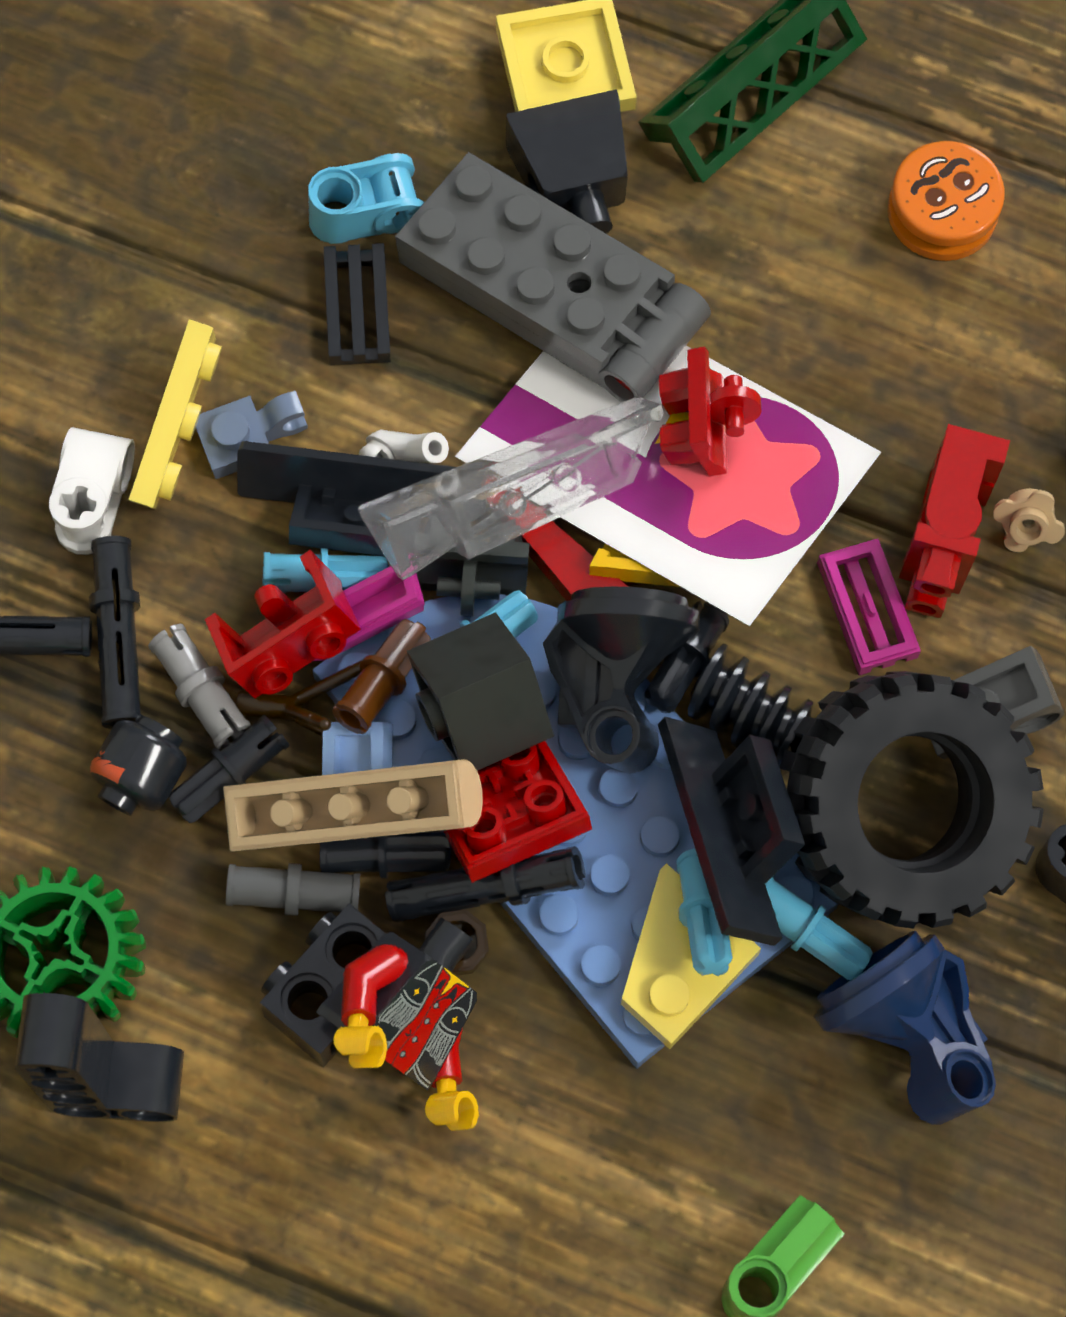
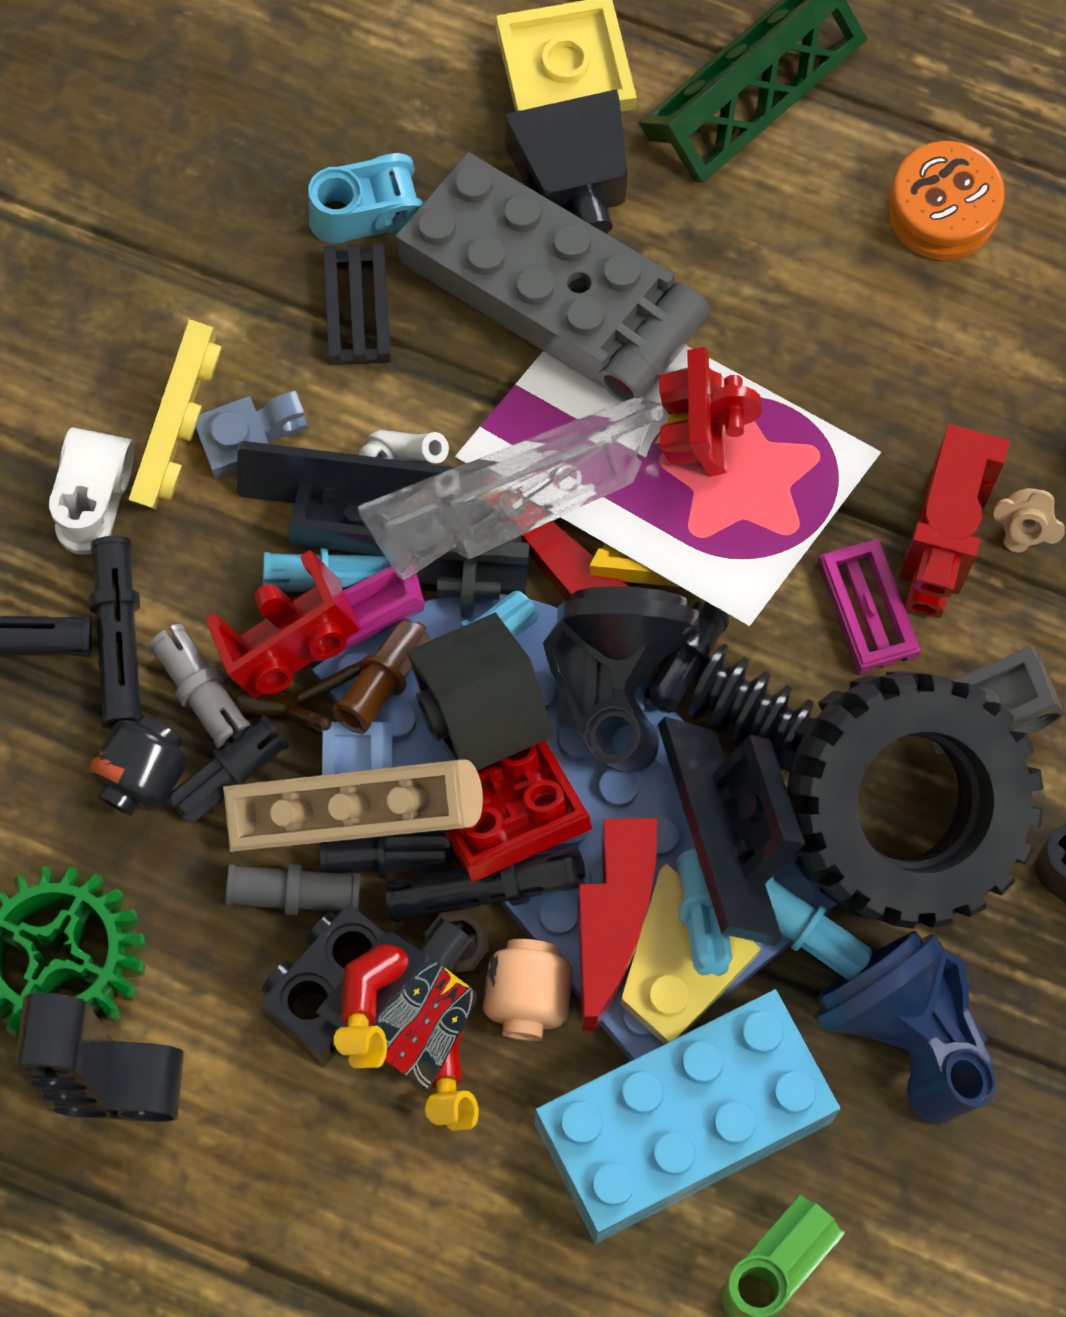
(528, 988): none -> light nougat head
(614, 913): none -> red slope
(685, 1116): none -> medium azure brick

